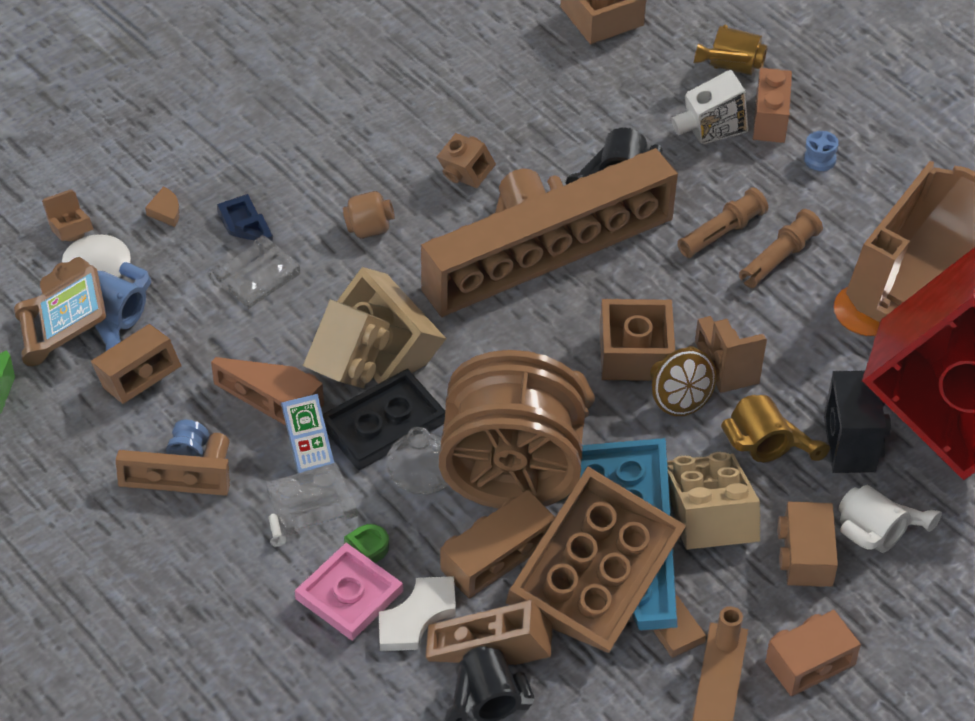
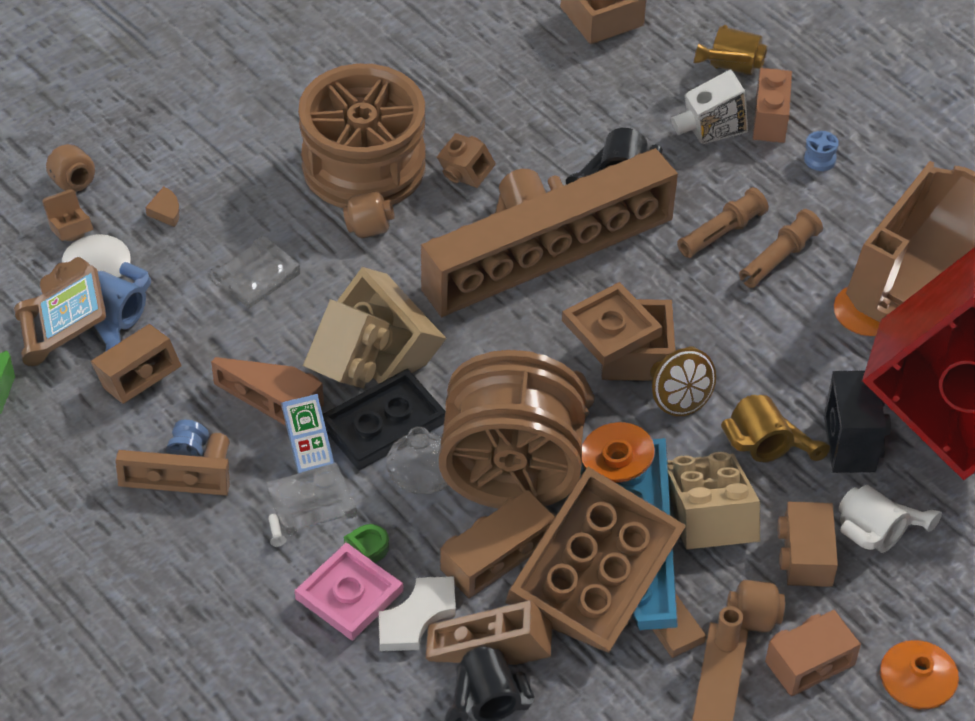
(70, 168): none -> medium nougat head
(242, 219): dark blue slope -> none
(362, 133): none -> medium nougat wheel
(611, 323): none -> medium nougat plate
(618, 451): none -> orange dish
(735, 359): medium nougat panel -> none
(759, 604): none -> medium nougat head
(915, 686): none -> orange dish

